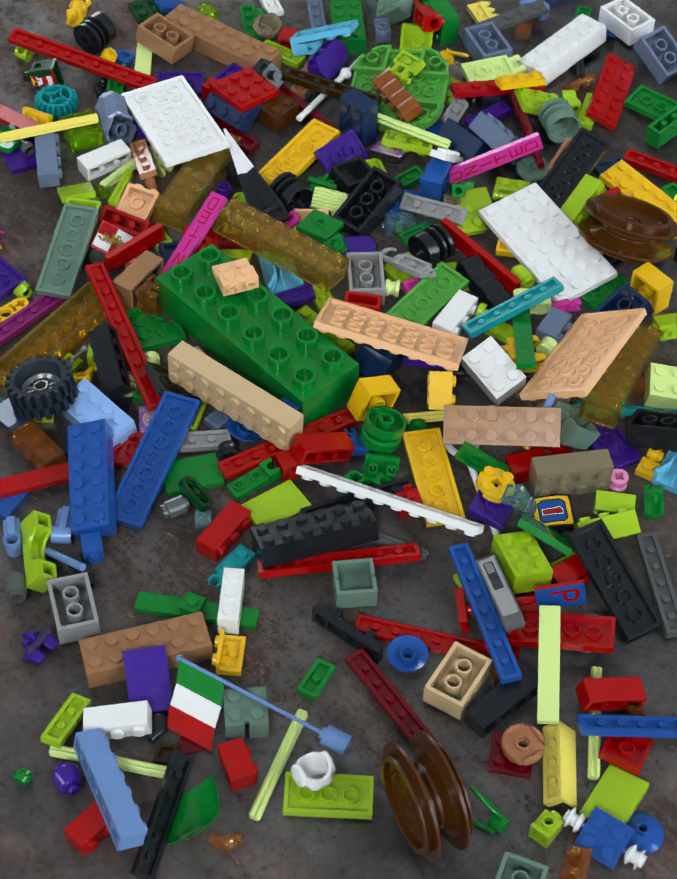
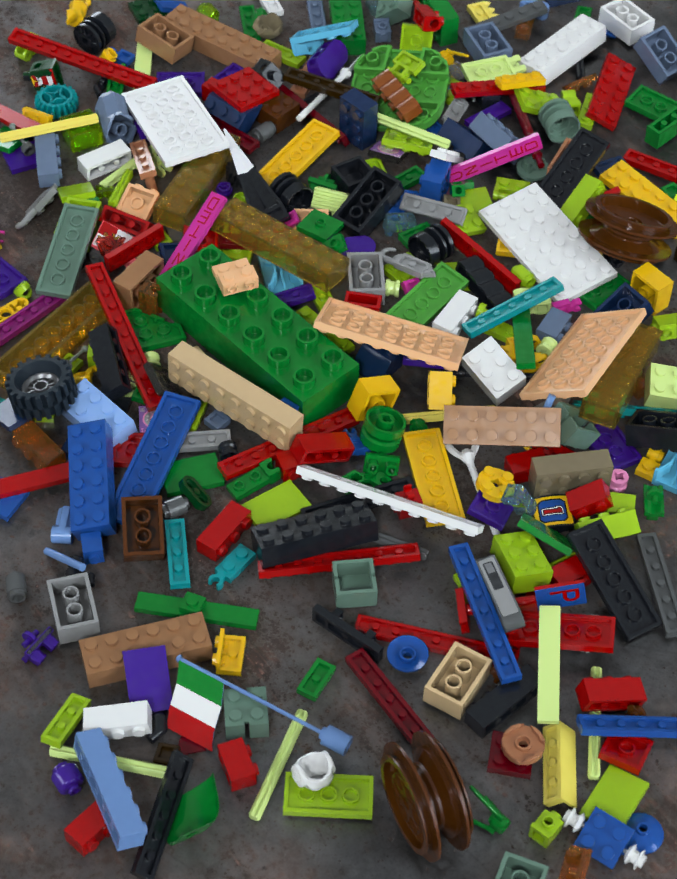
(12, 536): medium blue piece -> none
(22, 776): green plate -> none
(35, 533): lime arch -> none
(38, 206): none -> light grey plate
(108, 243): none -> clear red plate
(142, 528): none -> reddish brown brick
(177, 554): none -> teal plate
(202, 519): clear light blue wheel -> none
(226, 843): clear orange arm -> none
(231, 600): white brick -> none
(241, 432): blue dish -> none
(264, 131): none -> dark grey brick
(285, 35): red brick -> none
(340, 150): dark purple tile -> none
(477, 459): green hinge -> none
(589, 499): none -> red piece

